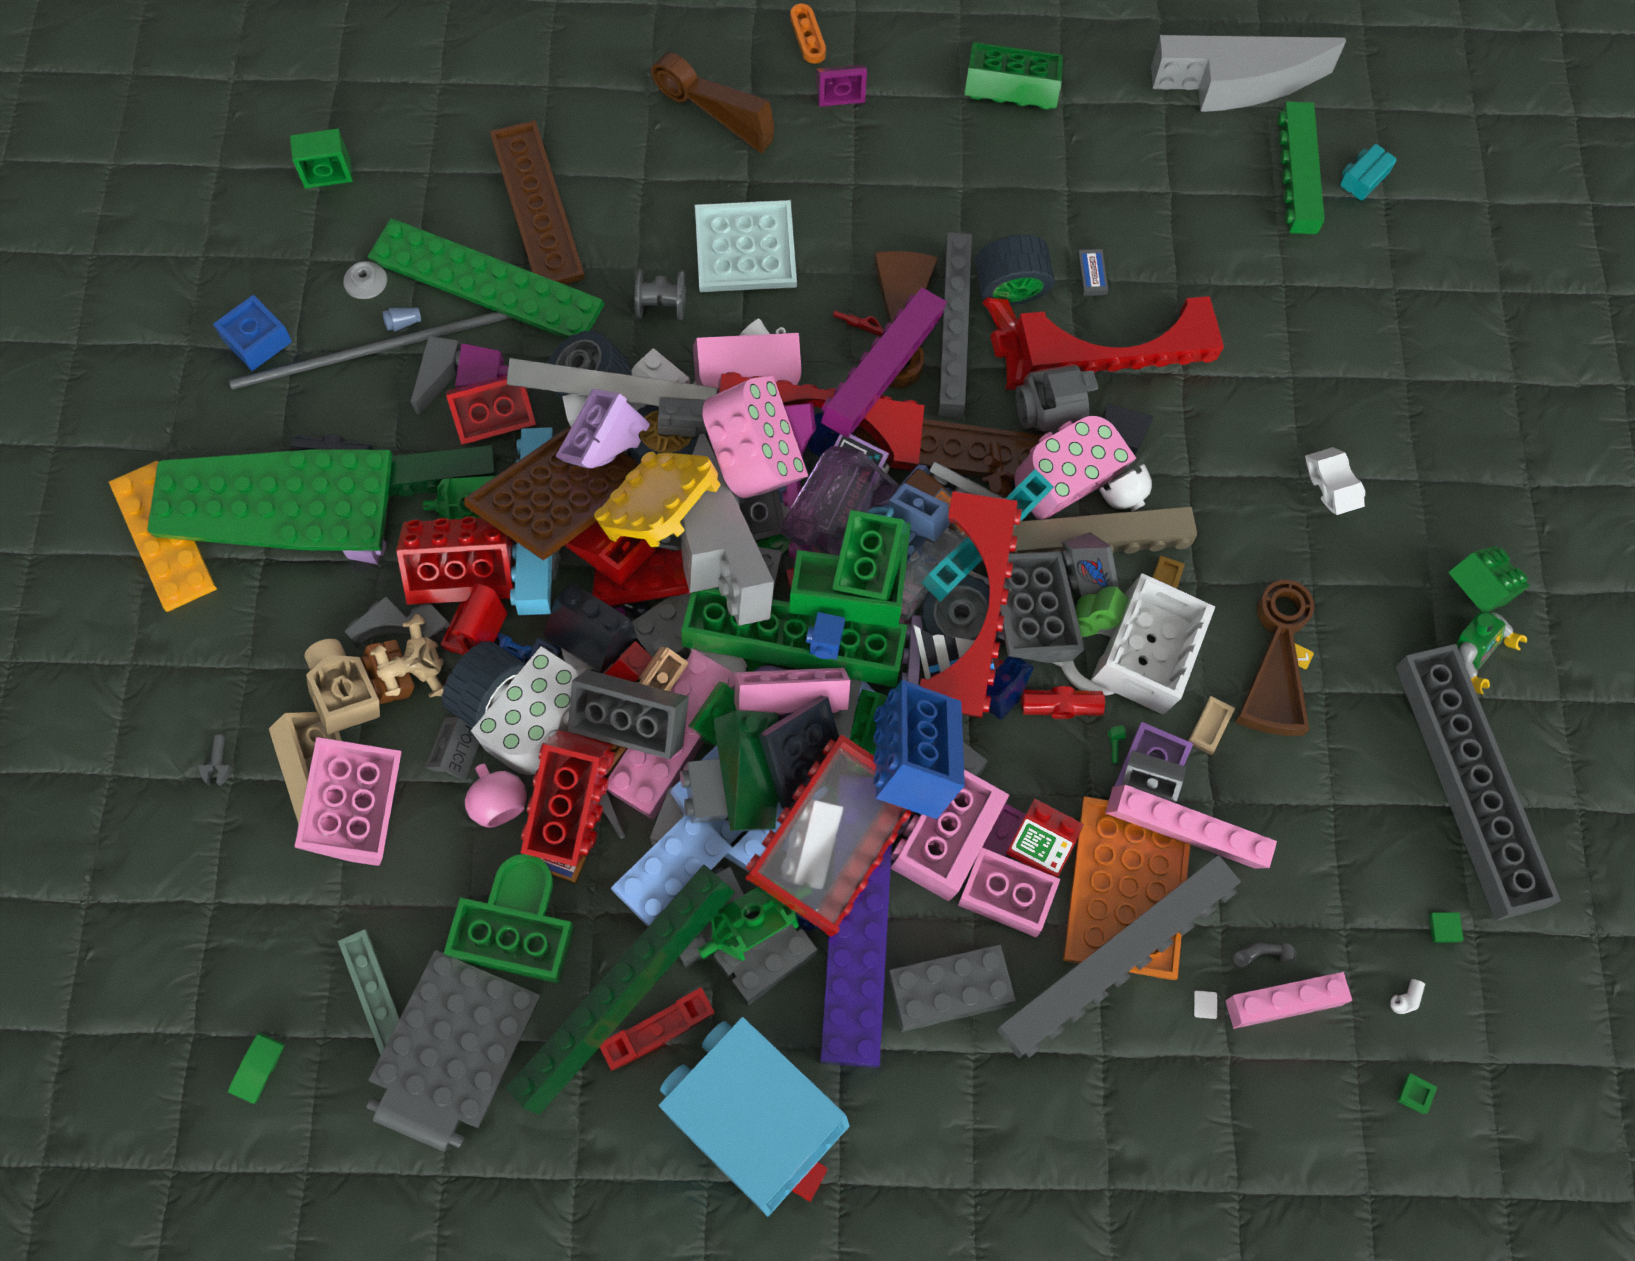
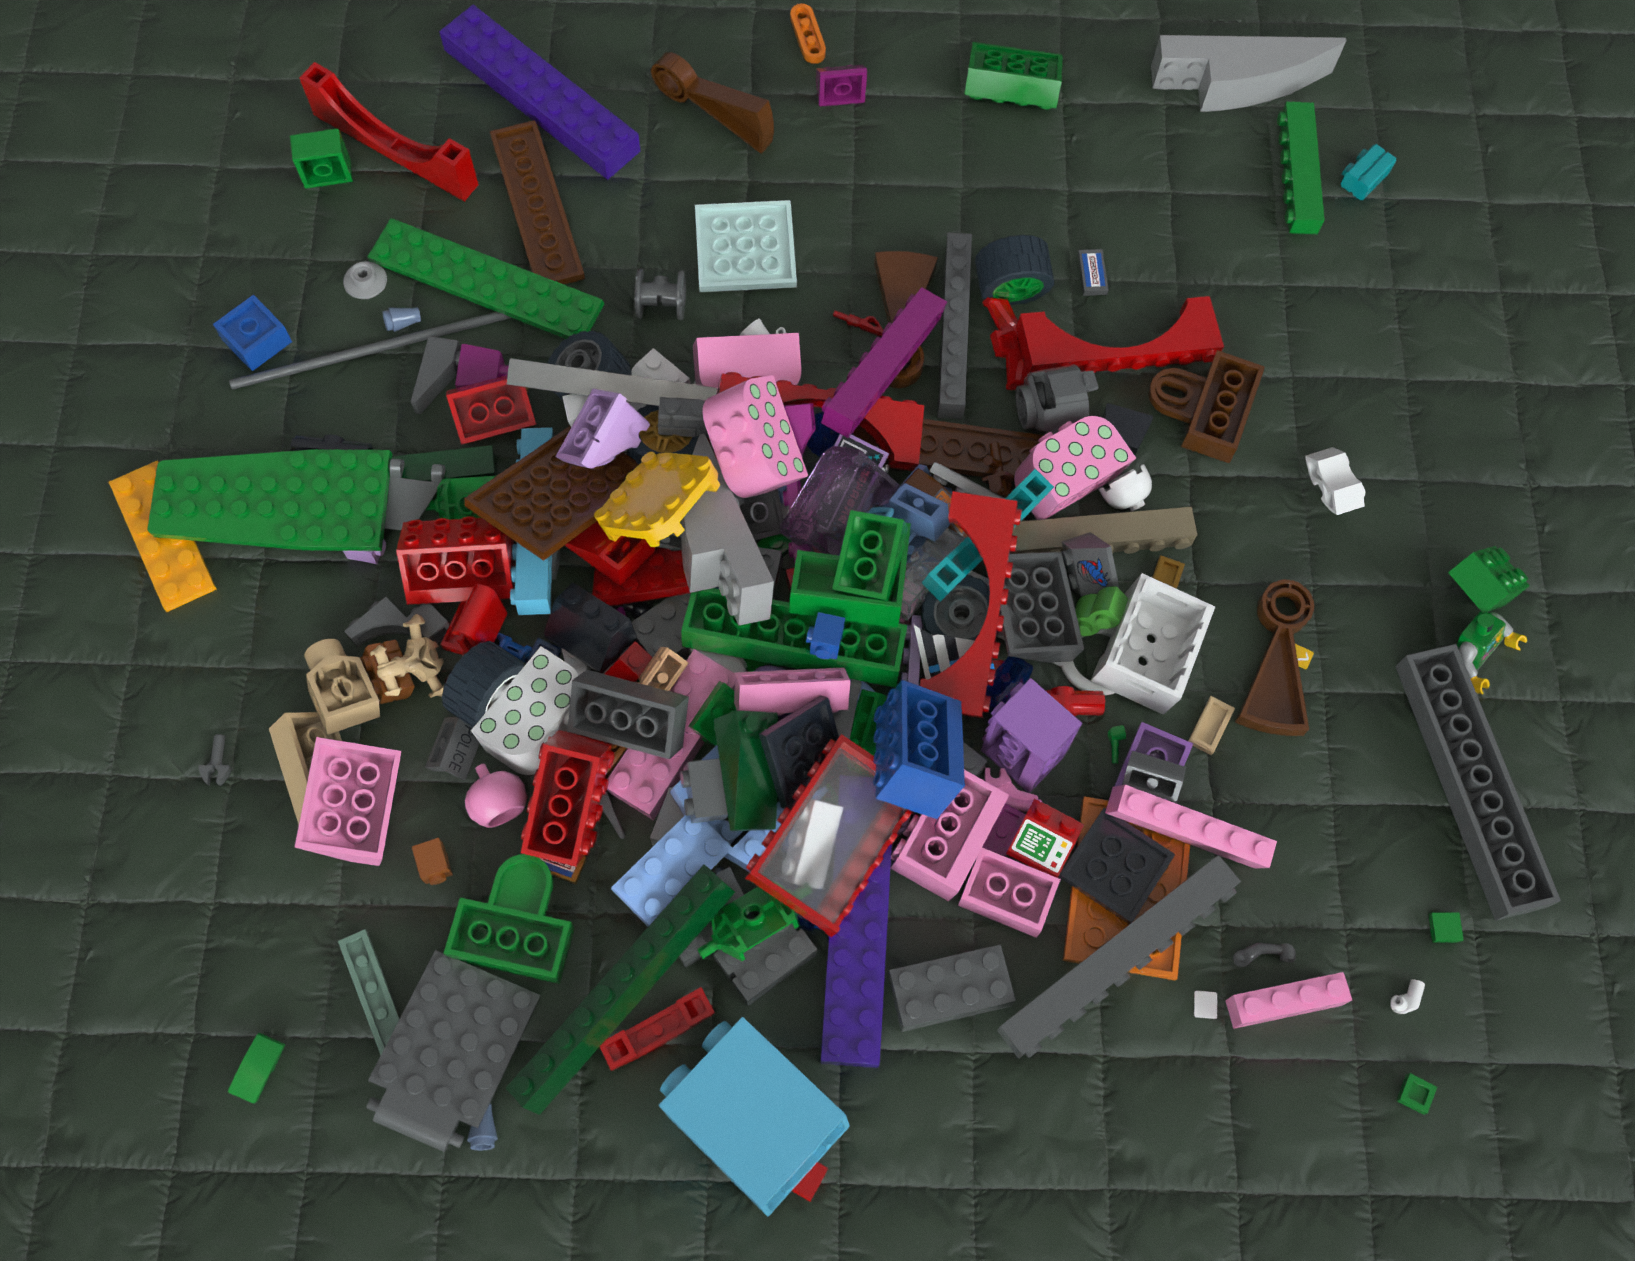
(409, 497): none -> dark grey flag
(432, 861): none -> dark orange brick
(443, 165): none -> red arch
(484, 1136): none -> sand blue cone
(540, 92): none -> dark purple brick
(1017, 799): none -> bright pink piece
(1029, 734): none -> medium lavender brick
(1117, 866): none -> black plate
(1211, 405): none -> reddish brown brick

